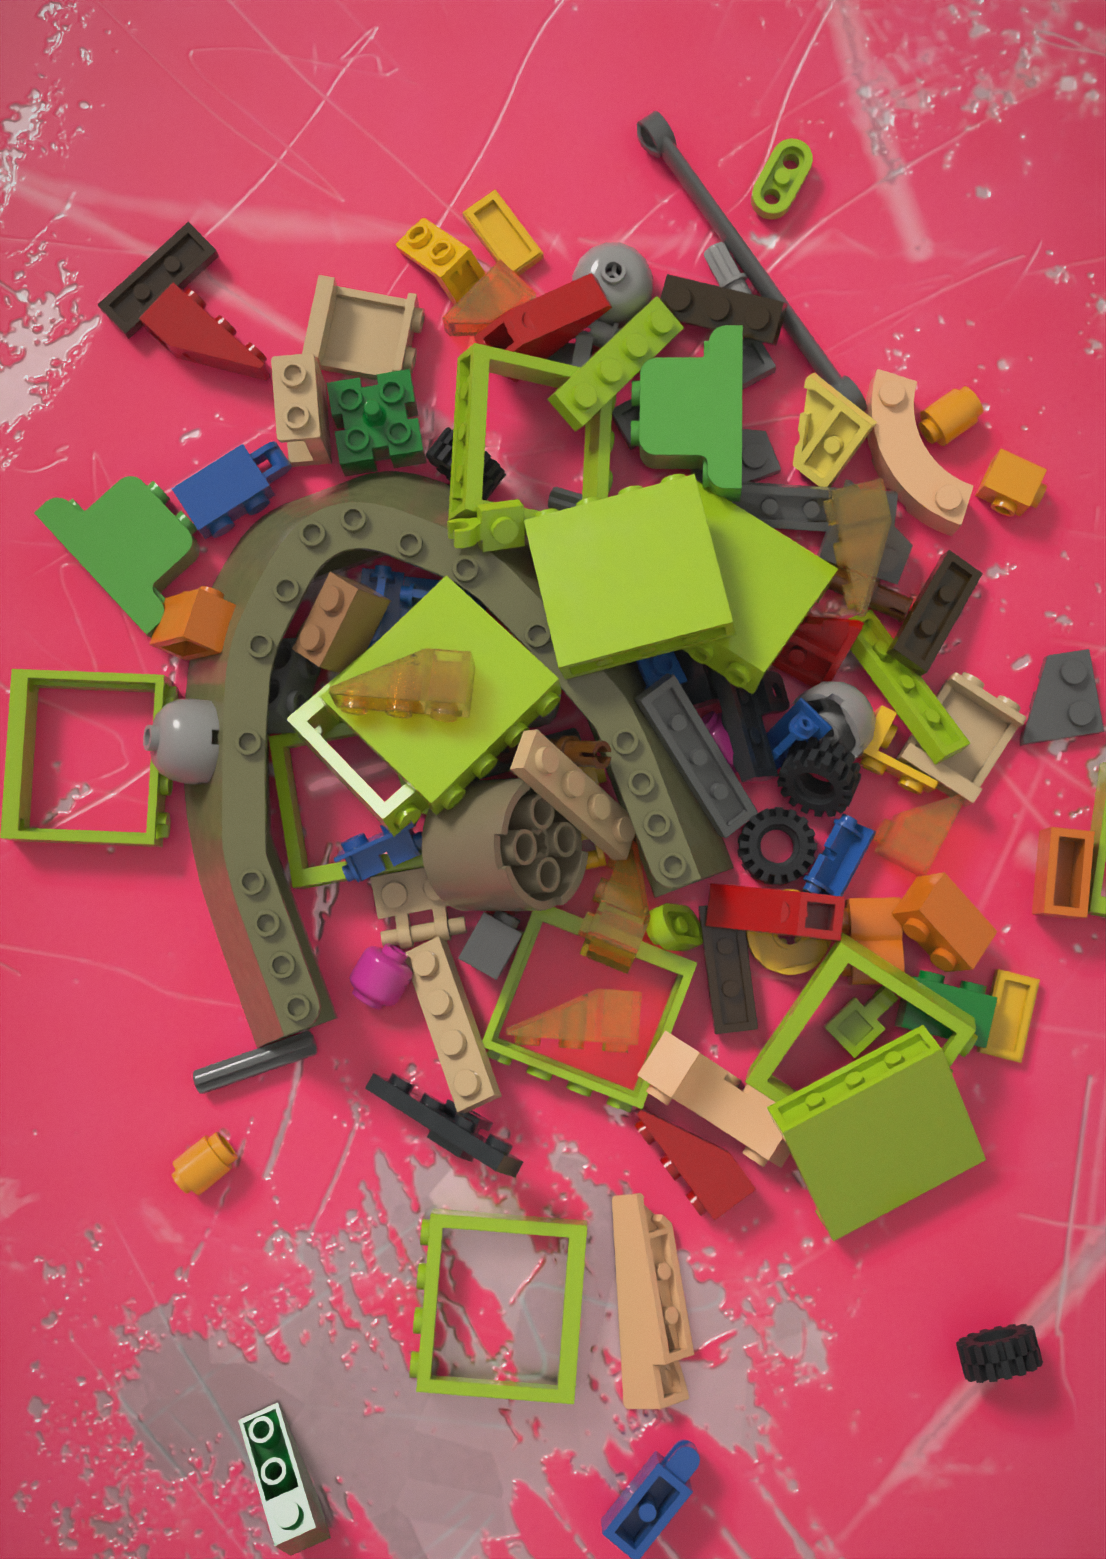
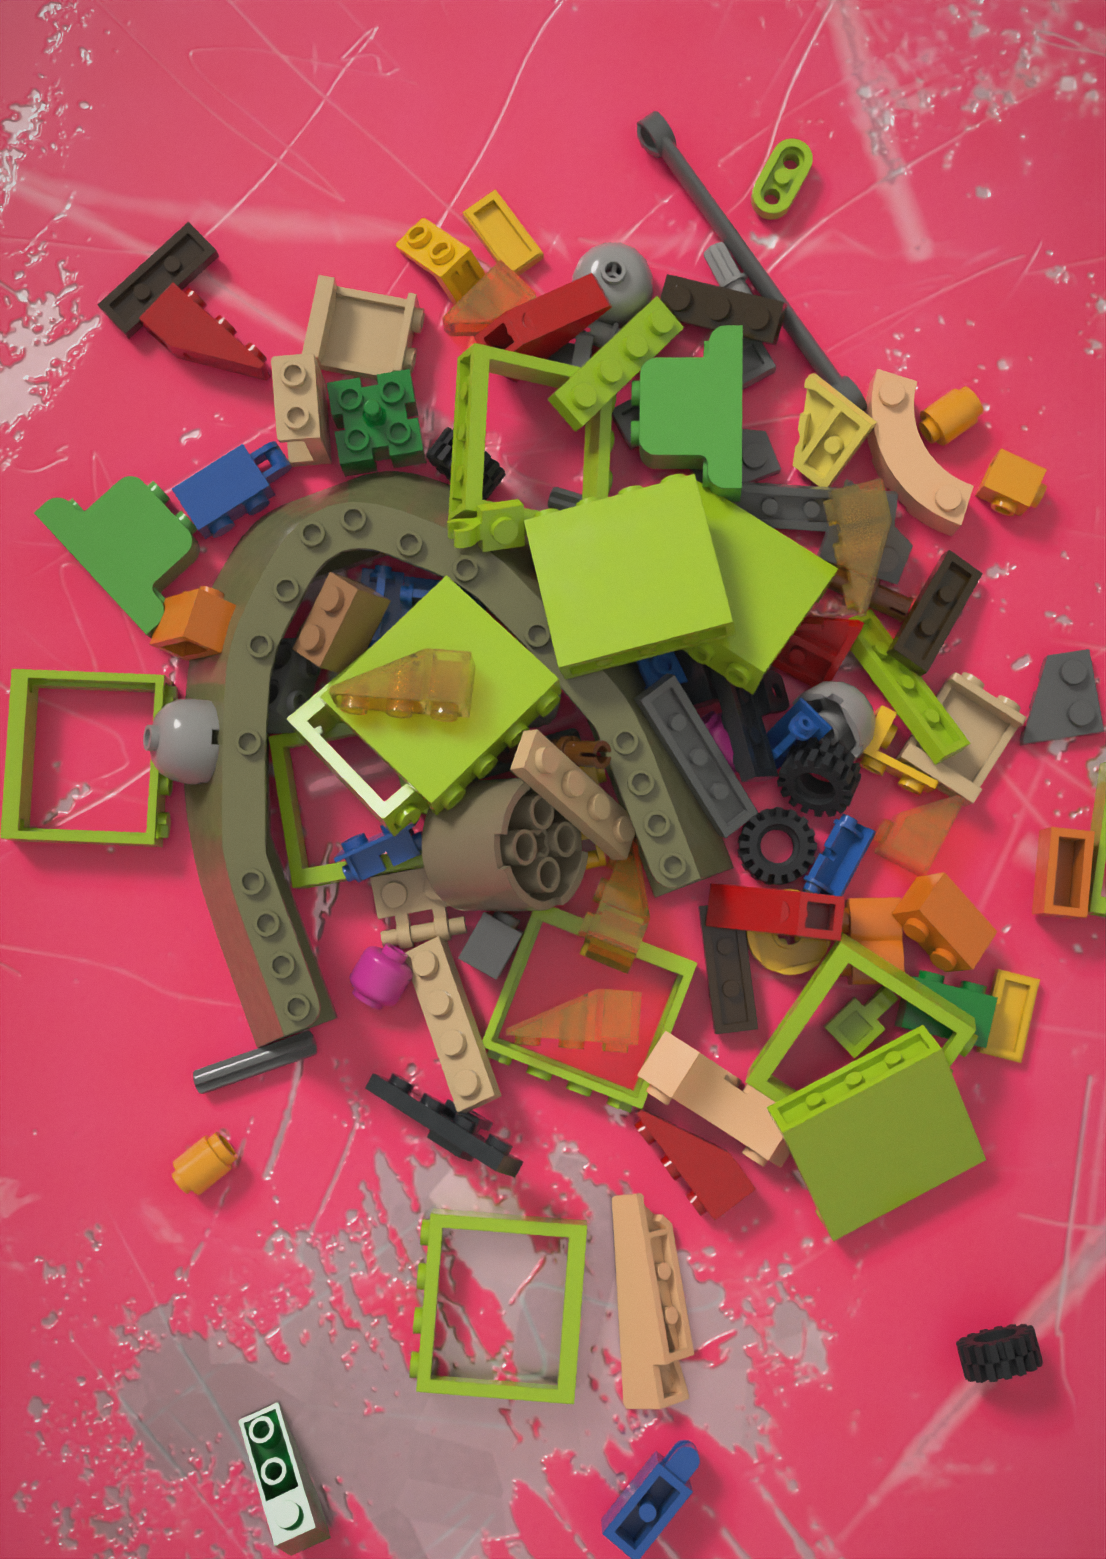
(674, 927): lime plate -> none

